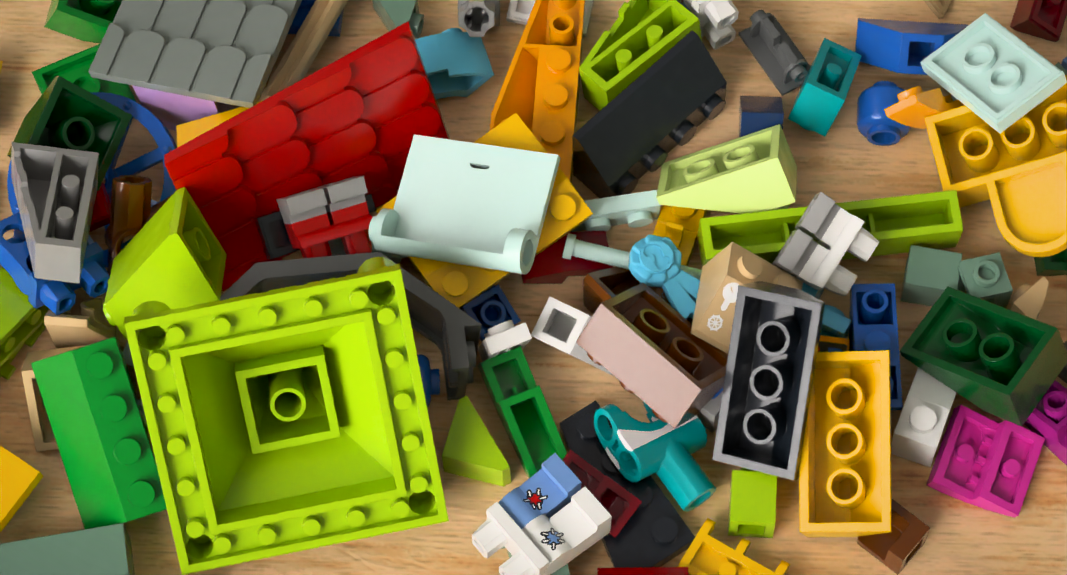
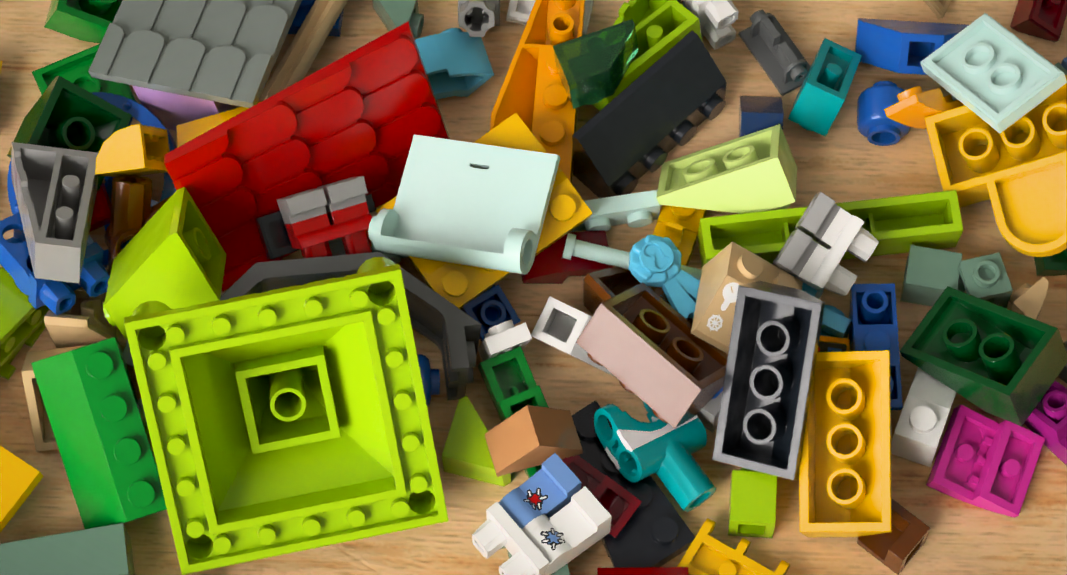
(133, 151): none -> yellow brick
(531, 438): none -> medium nougat slope
(596, 62): none -> clear green slope

